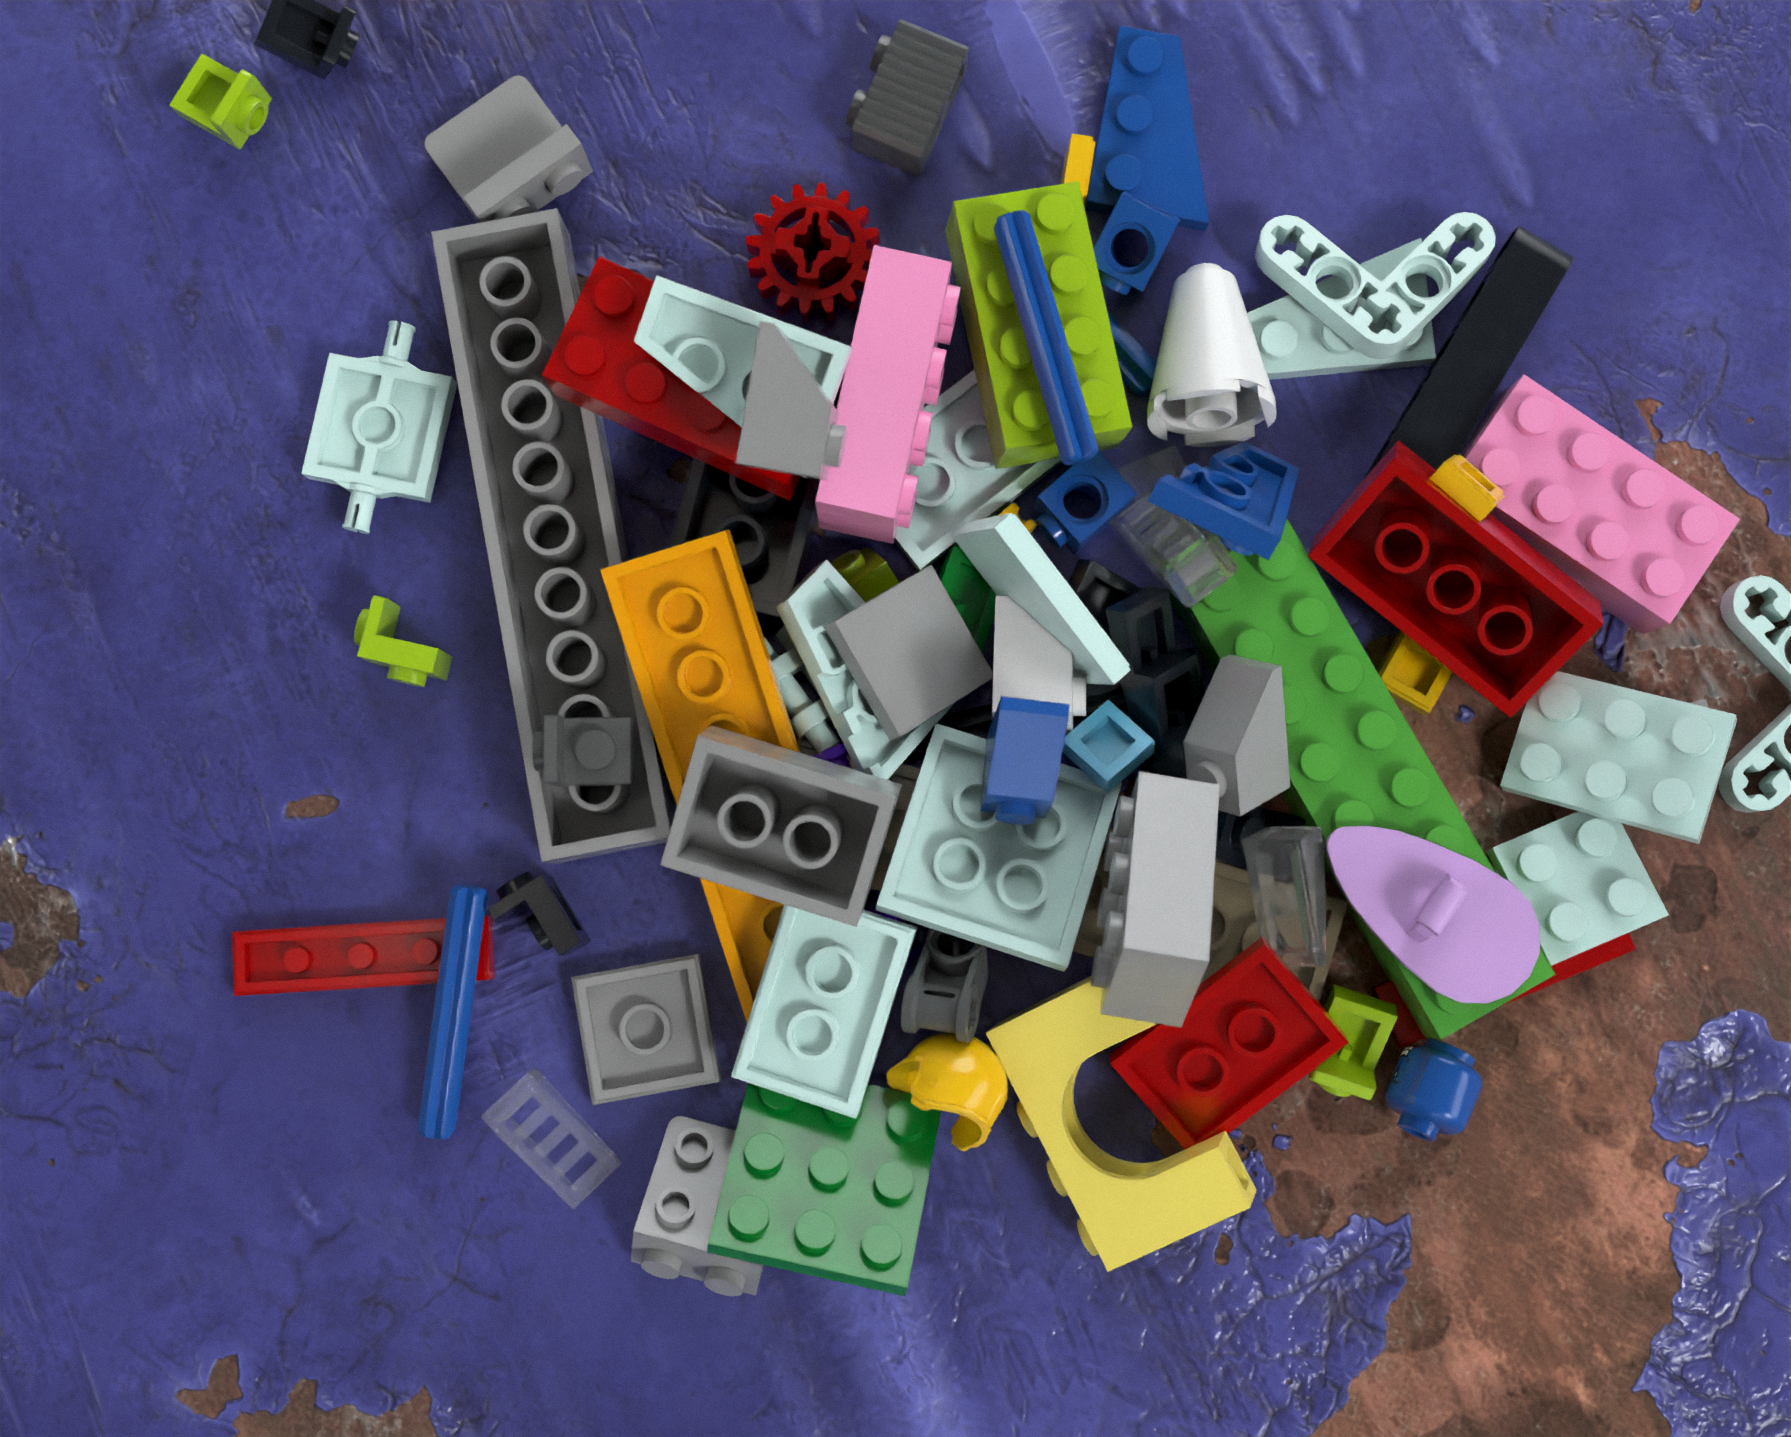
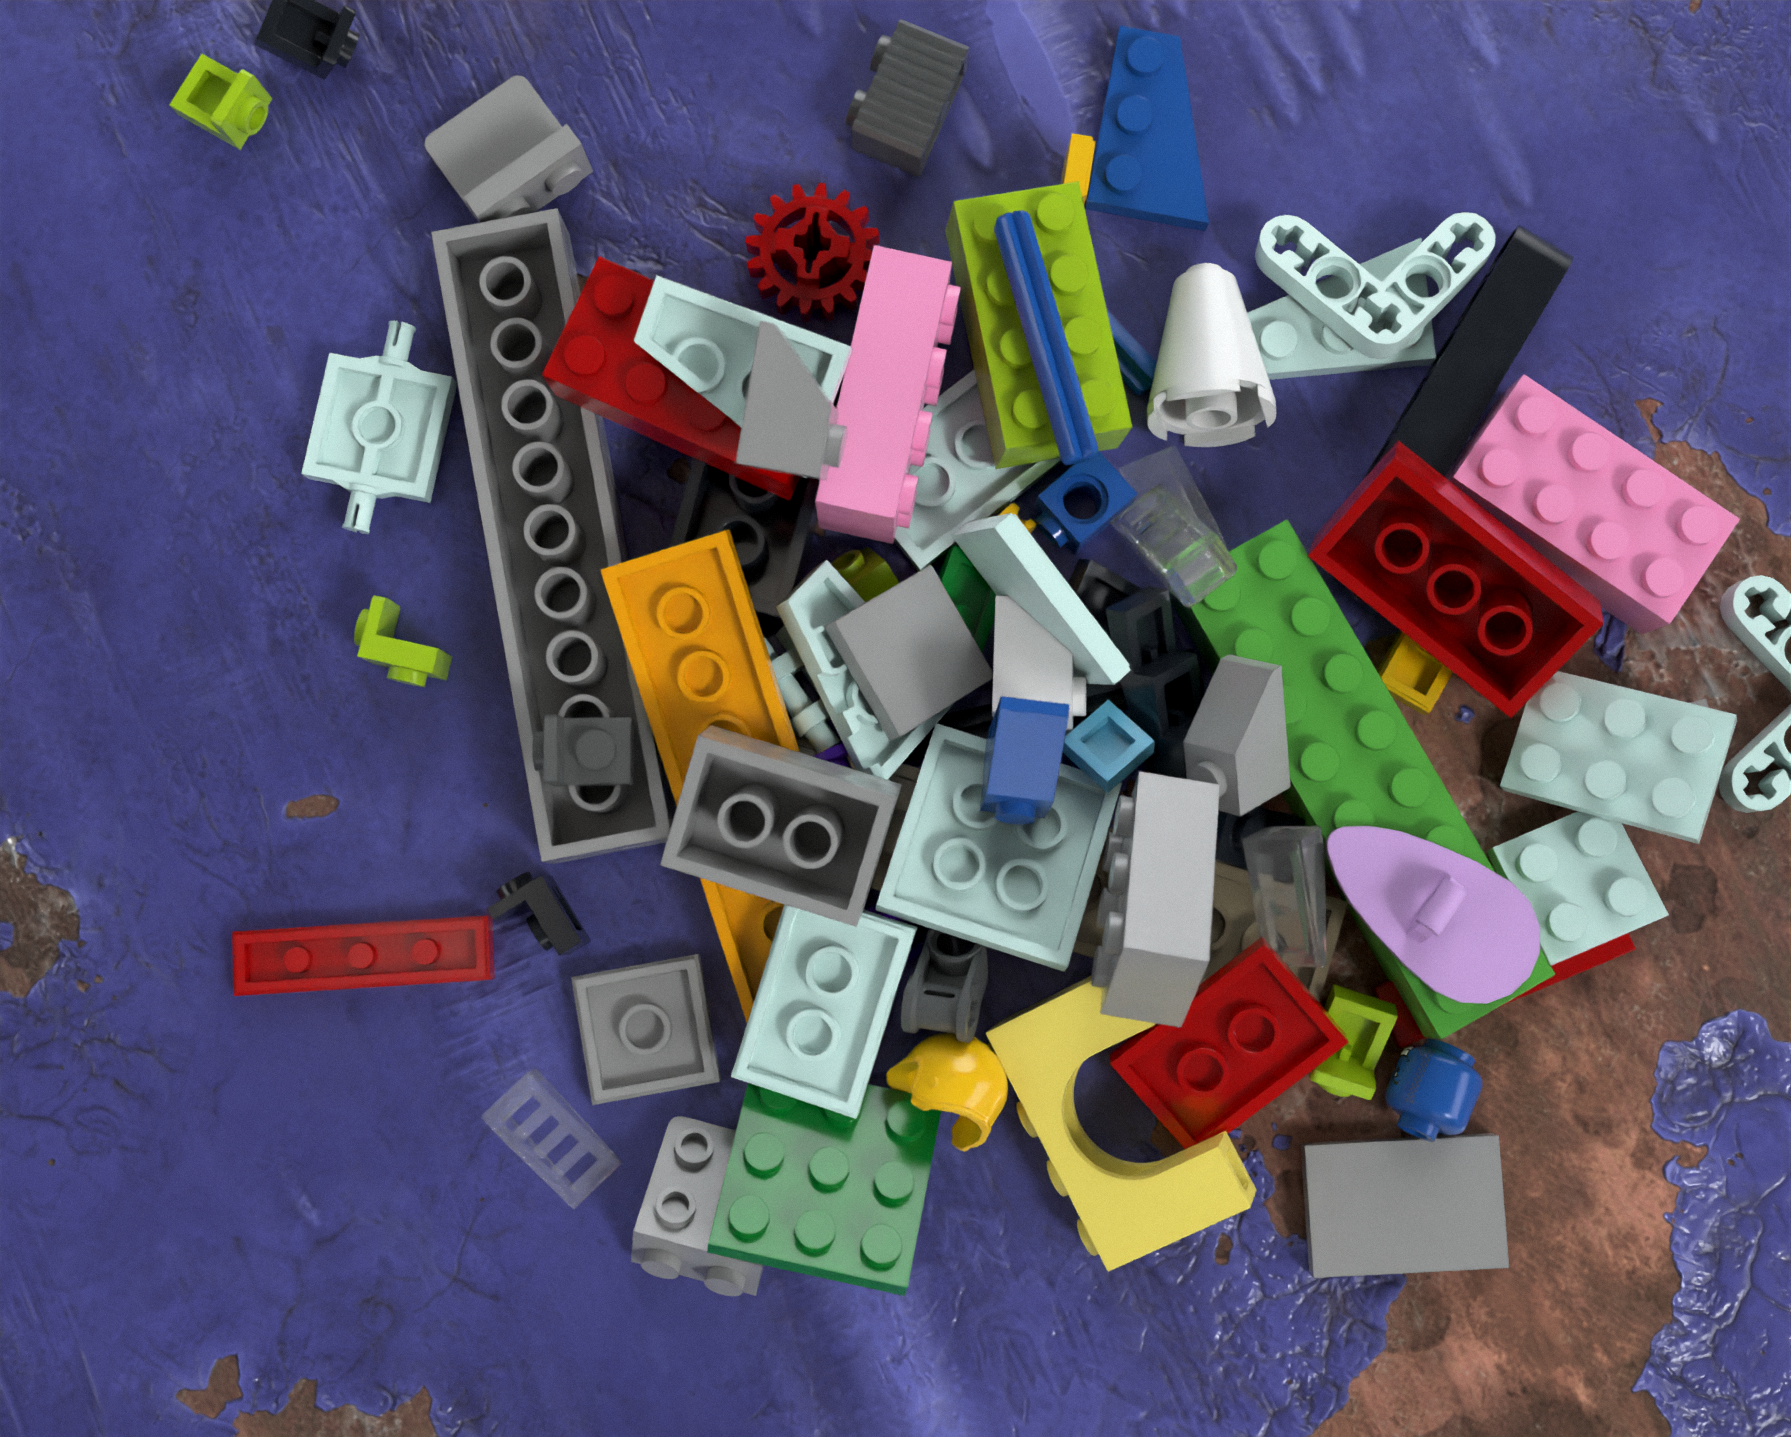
(452, 1011): blue axle -> none
(1145, 217): blue brick -> none
(1236, 496): blue wing -> none
(1404, 1205): none -> light grey tile
(1468, 486): yellow tile -> none

